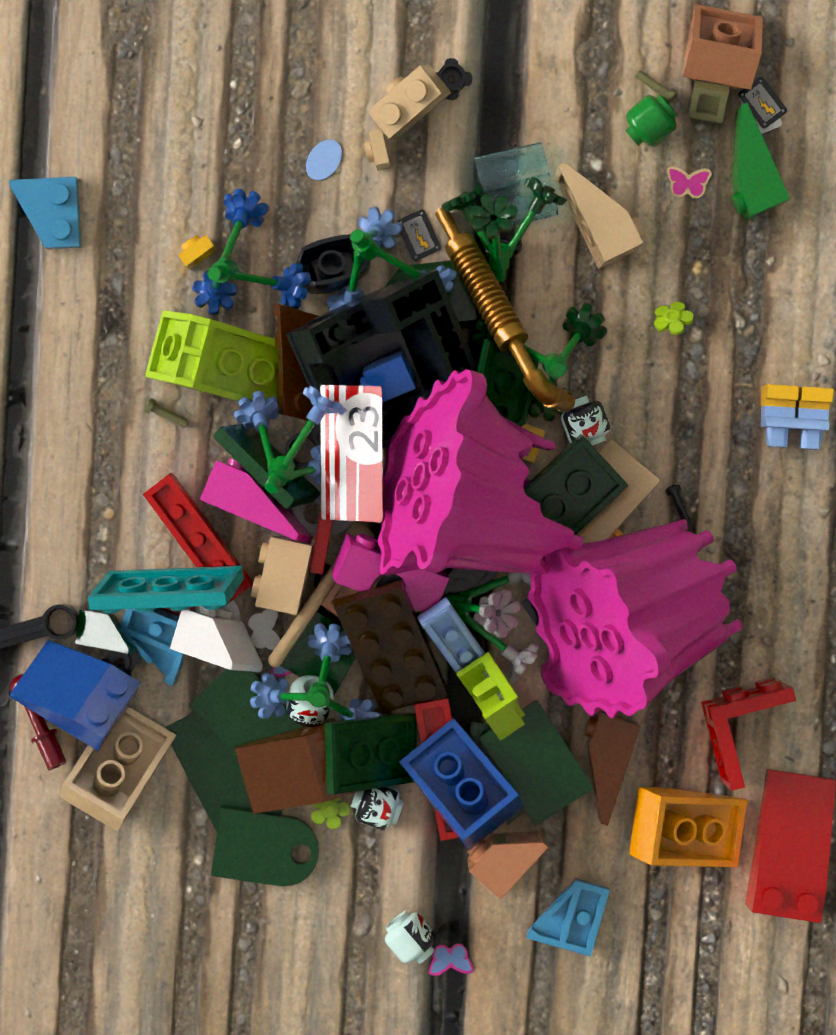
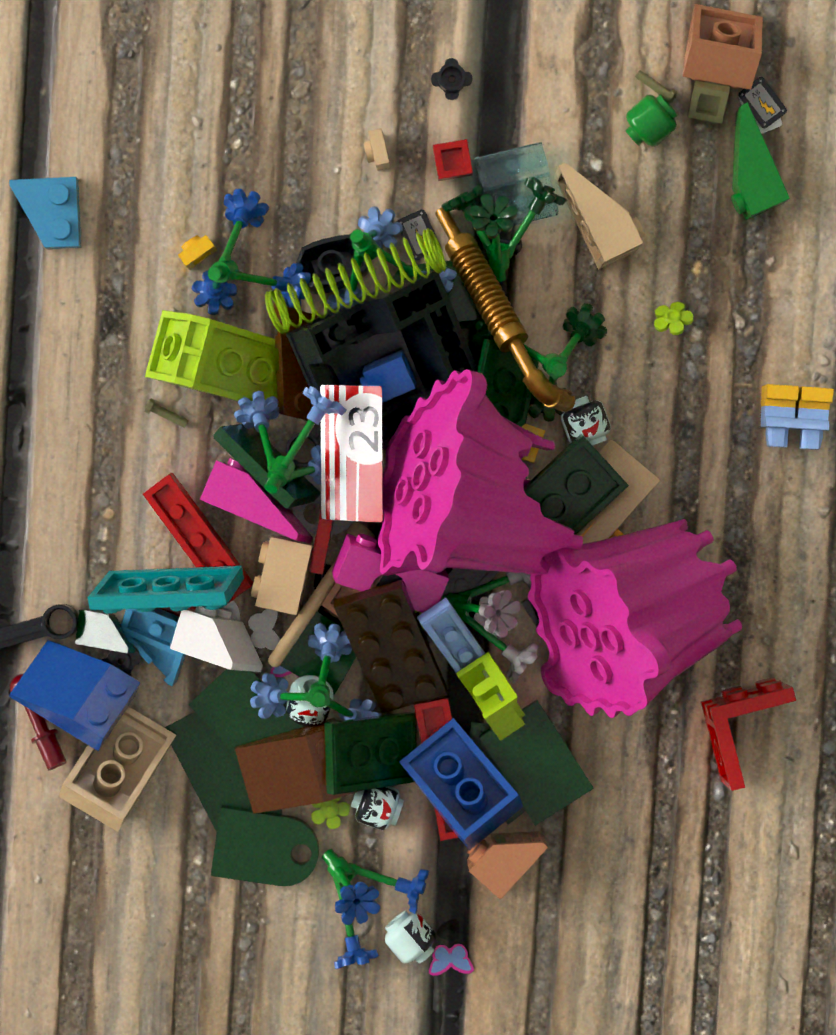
(323, 159): light blue sticker -> none
(359, 899): none -> blue plant
(408, 101): tan brick -> none
(436, 262): none -> lime piece
(452, 160): none -> red plate
(572, 918): dark azure wing -> none
(609, 753): reddish brown slope -> none
(674, 492): black piece -> none
(687, 828): light orange slope -> none
(688, 184): dark pink sticker -> none
(792, 846): red slope -> none

